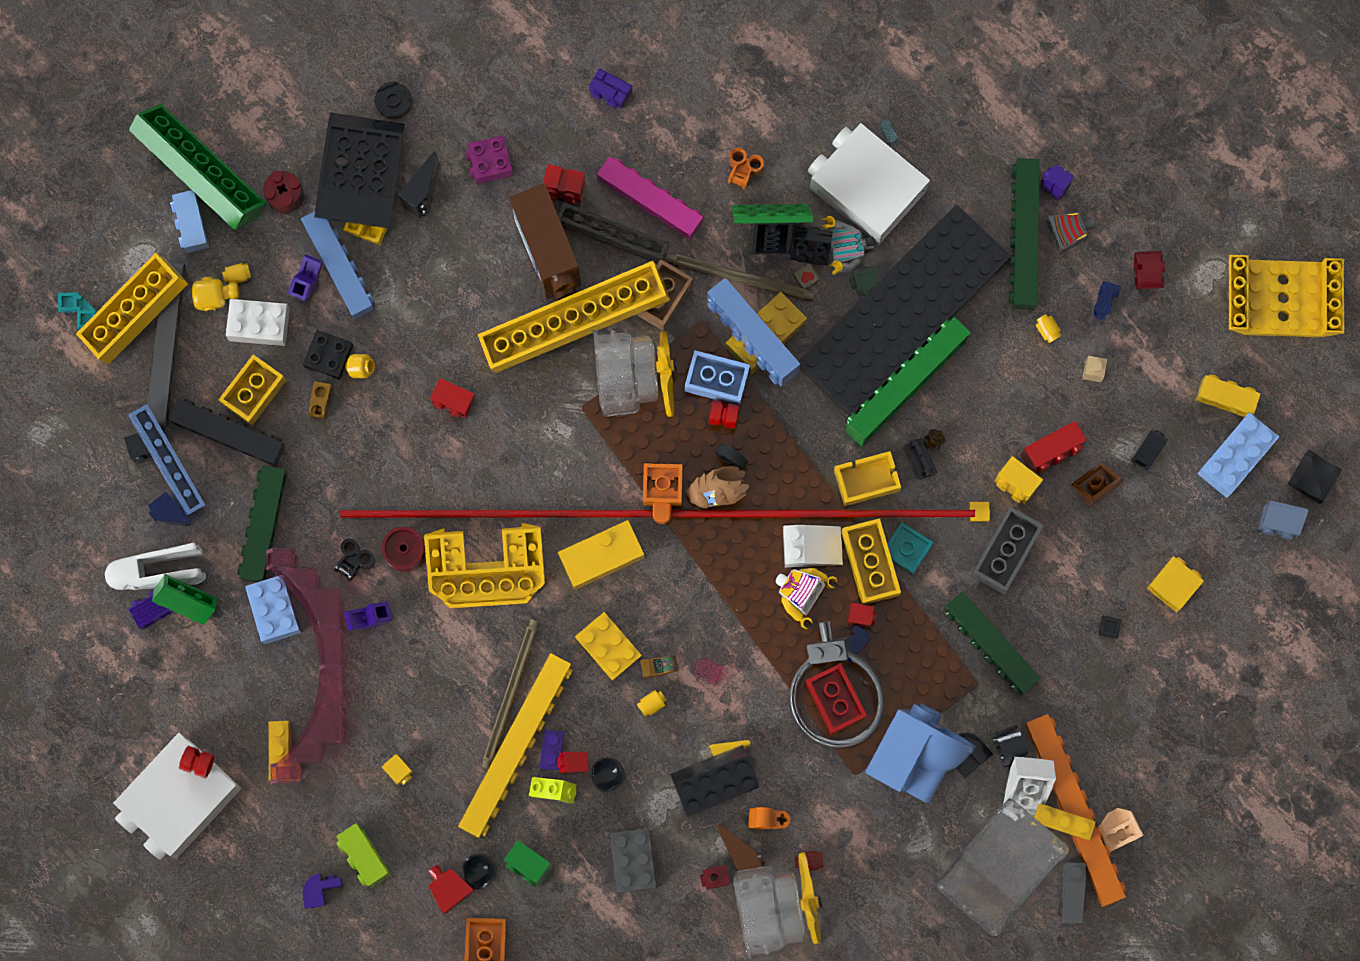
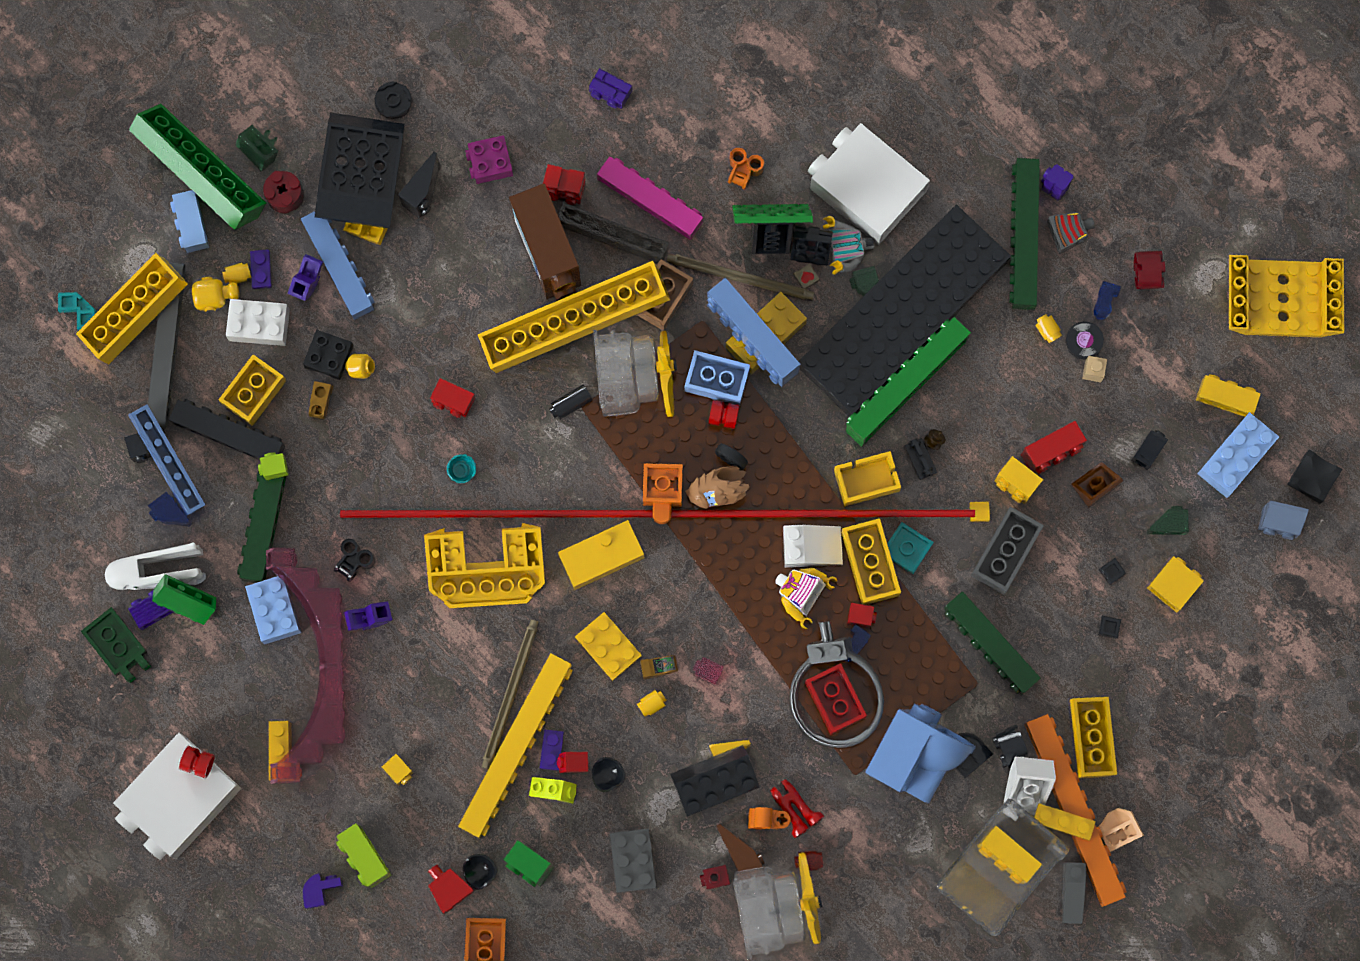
(116, 644): none -> dark green tile
(257, 147): none -> clear green brick
(260, 269): none -> dark purple plate
(273, 466): none -> lime brick
(409, 559): dark red wheel -> none
(461, 468): none -> teal hair
(570, 402): none -> black brick
(794, 797): none -> red piece
(888, 130): clear light blue pin -> none
(1008, 855): none -> yellow brick
(1084, 340): none -> black tile
(1093, 737): none -> yellow brick
(1112, 571): none -> black tile
(1172, 522): none -> clear green slope

